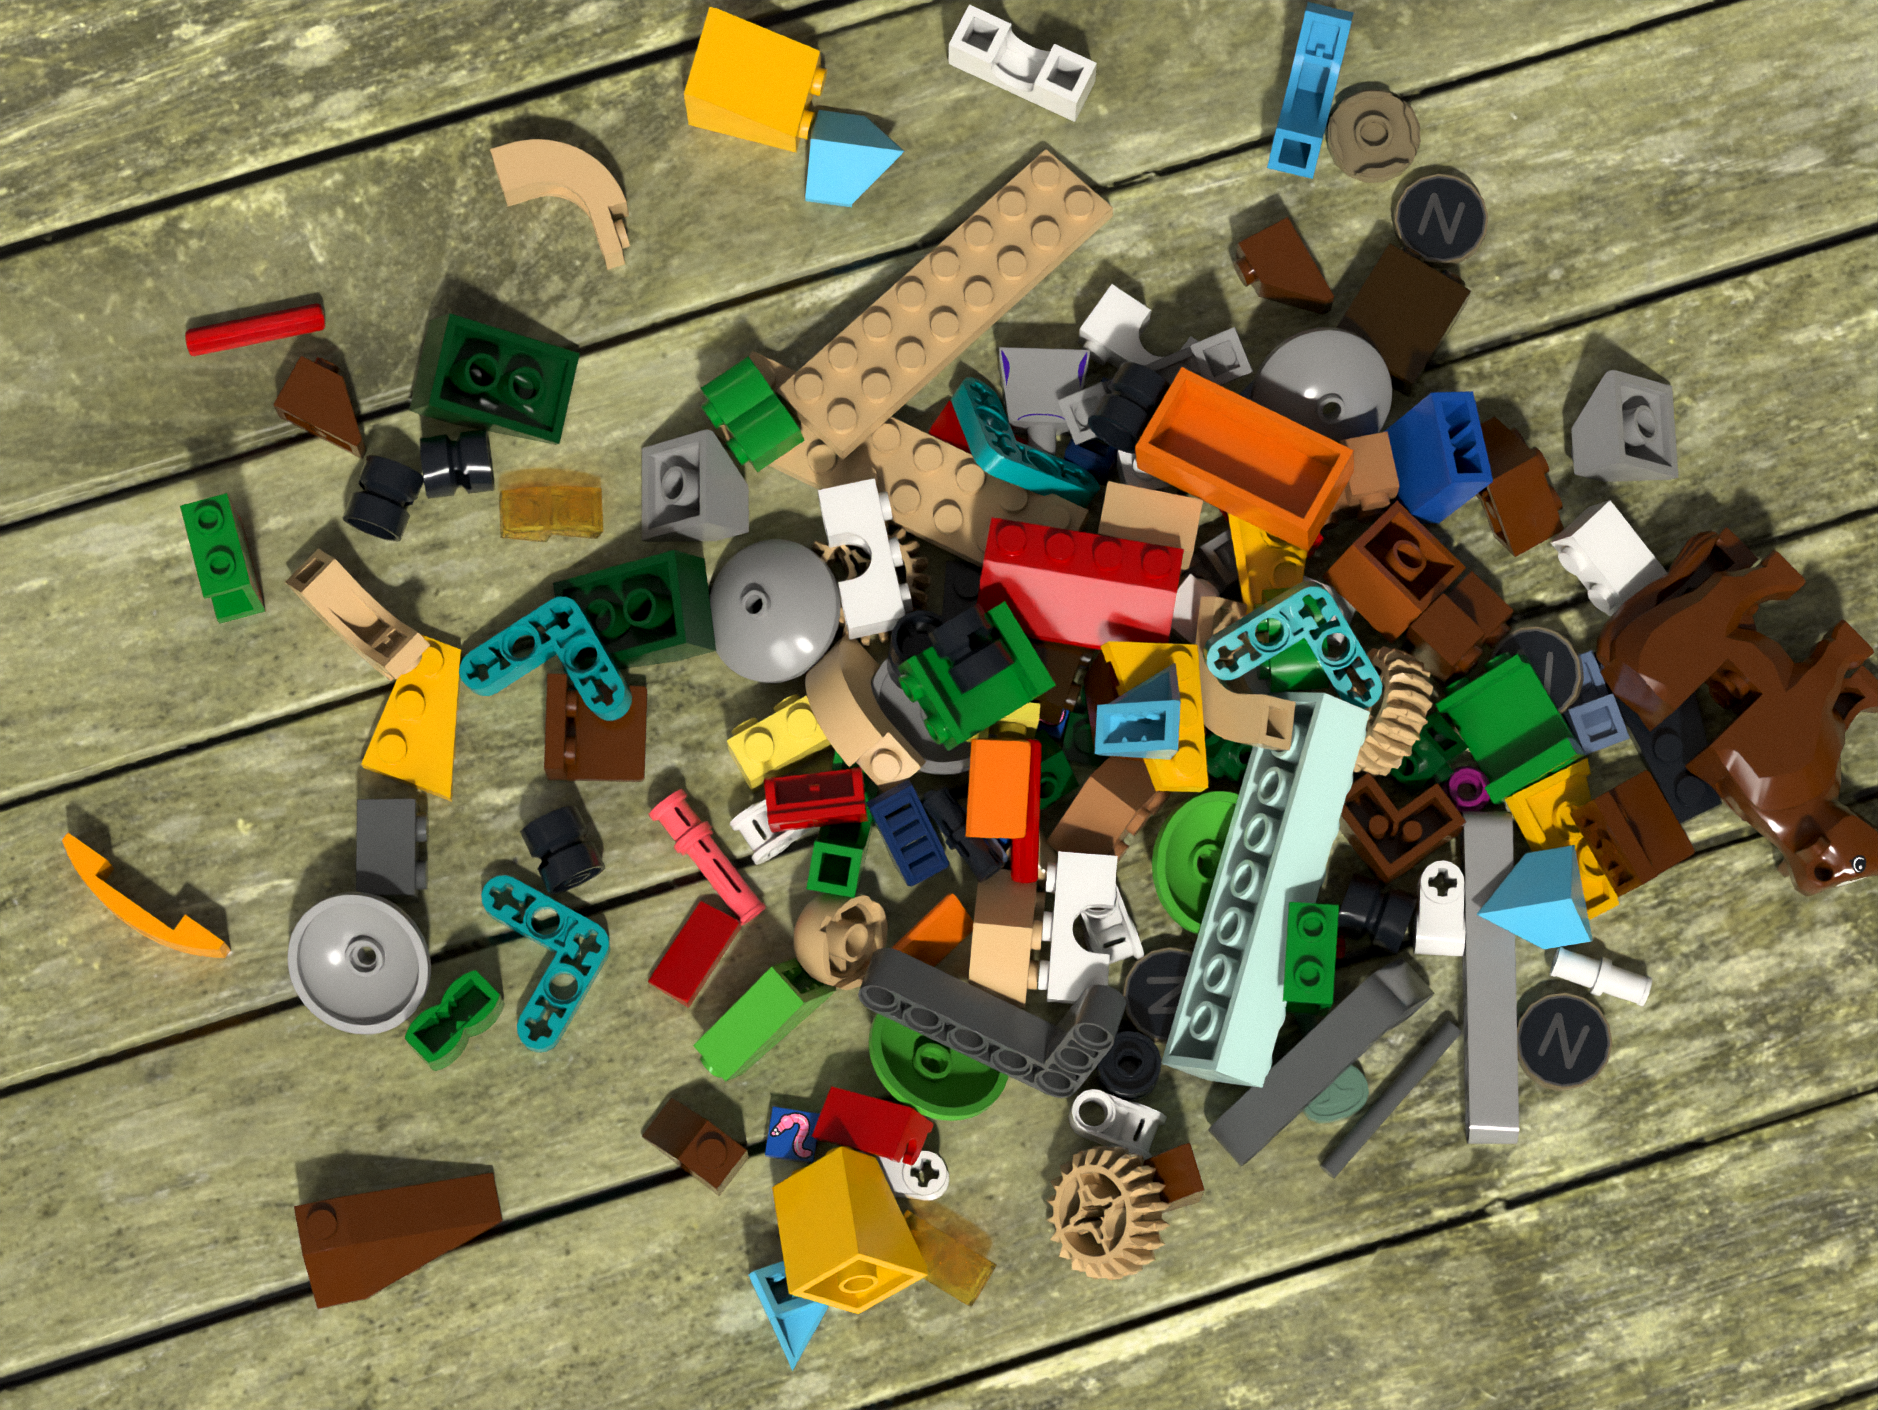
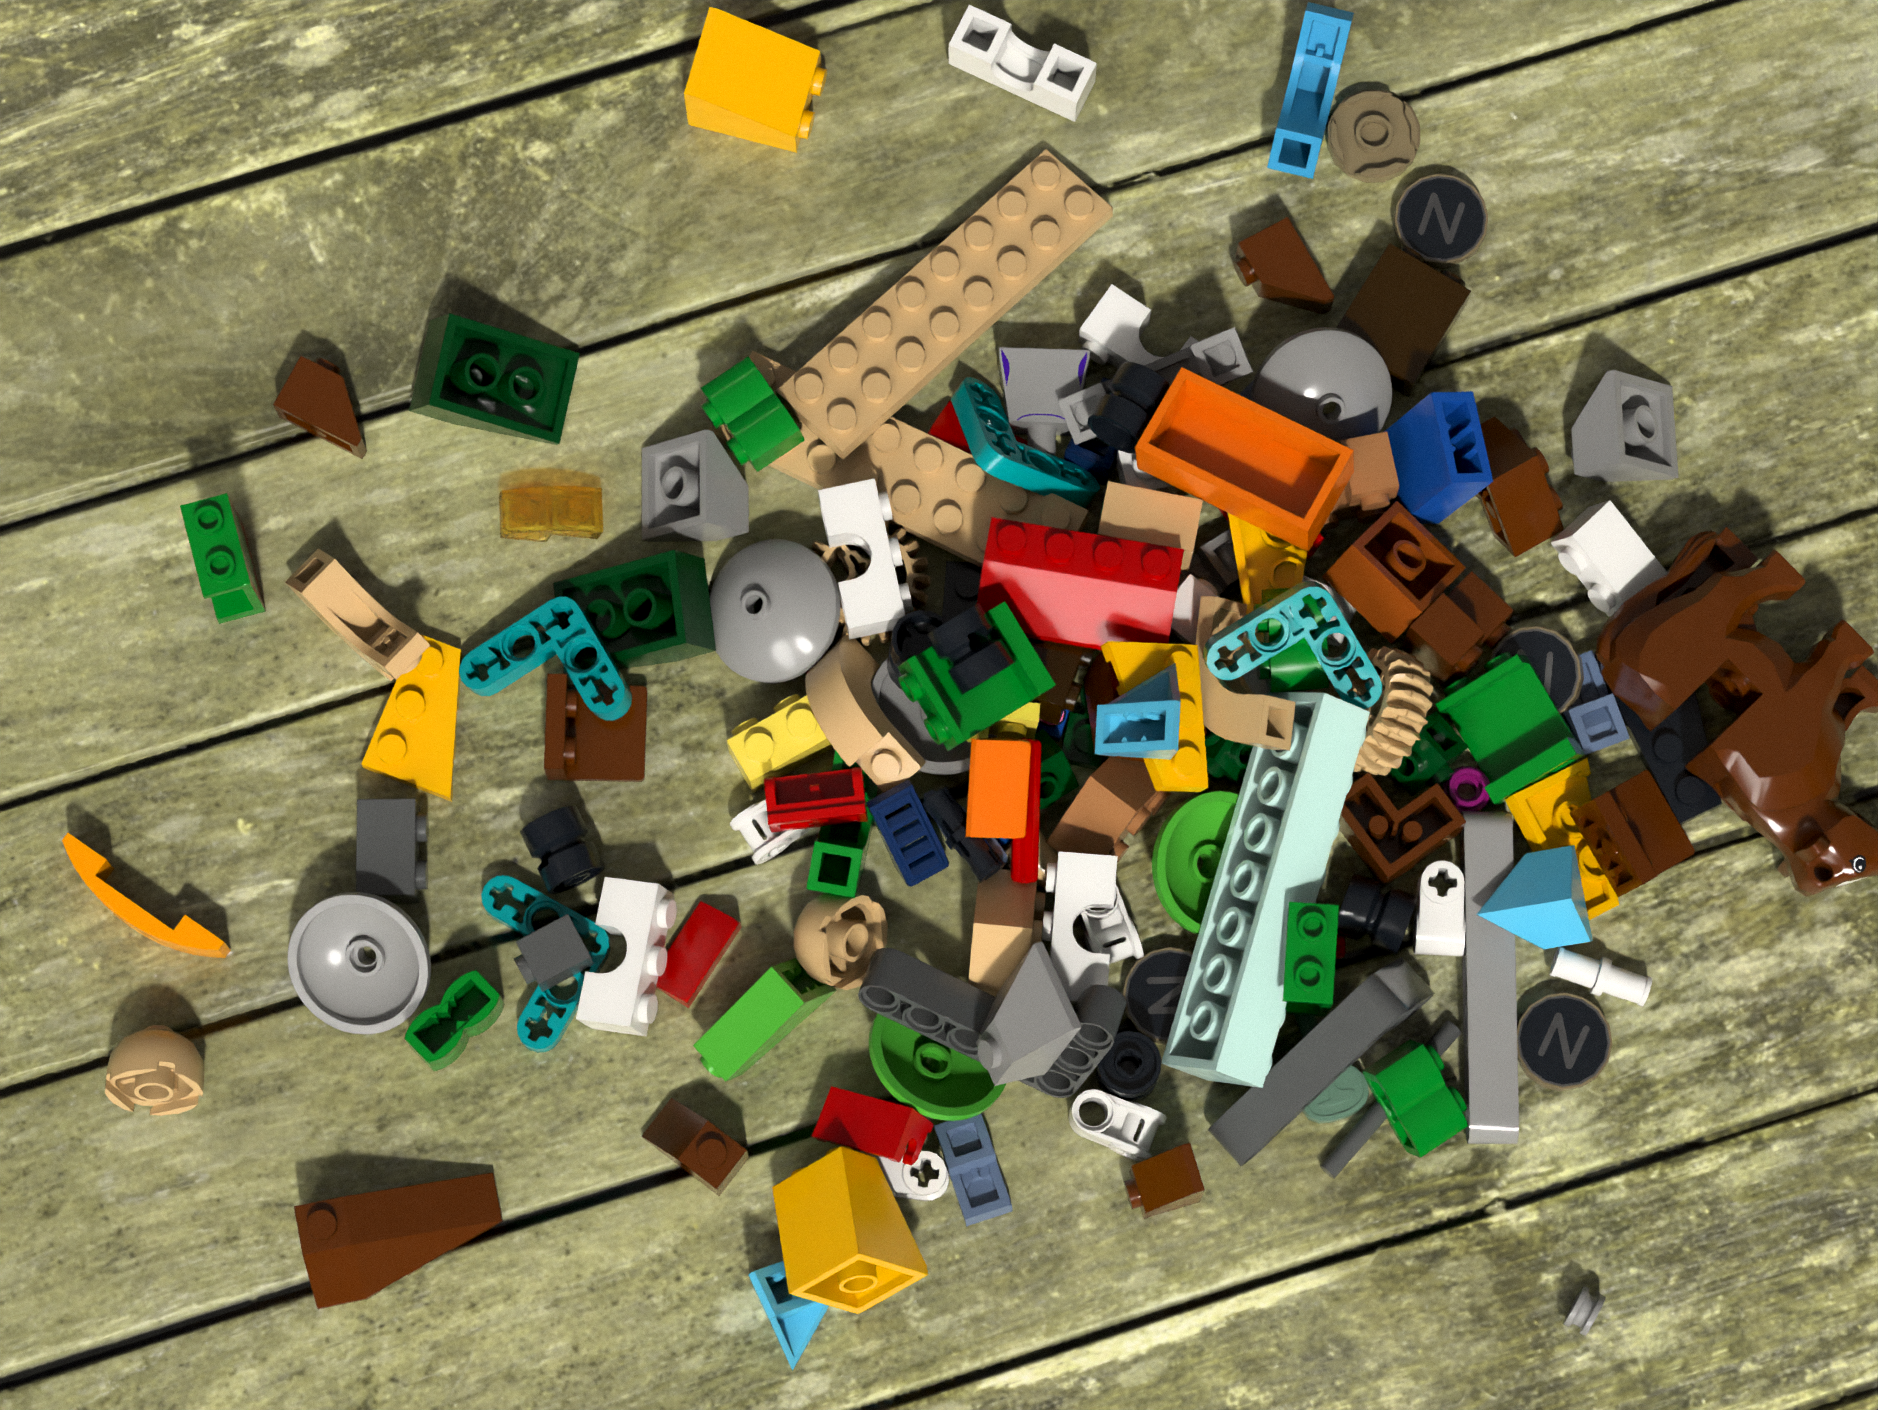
(155, 1071): none -> tan cylinder
(255, 329): red axle -> none
(381, 505): black wheel -> none
(457, 463): black wheel -> none
(552, 954): none -> dark grey brick
(560, 170): tan arch -> none
(626, 996): none -> white arch
(695, 839): coral pin -> none
(791, 1135): tile -> none
(846, 158): medium azure slope -> none
(937, 932): orange slope -> none
(950, 1262): clear yellow slope -> none
(973, 1169): none -> sand blue slope
(1027, 1021): none -> light grey slope
(1107, 1212): tan gear -> none
(1416, 1097): none -> green brick
(1584, 1310): none -> light grey bush

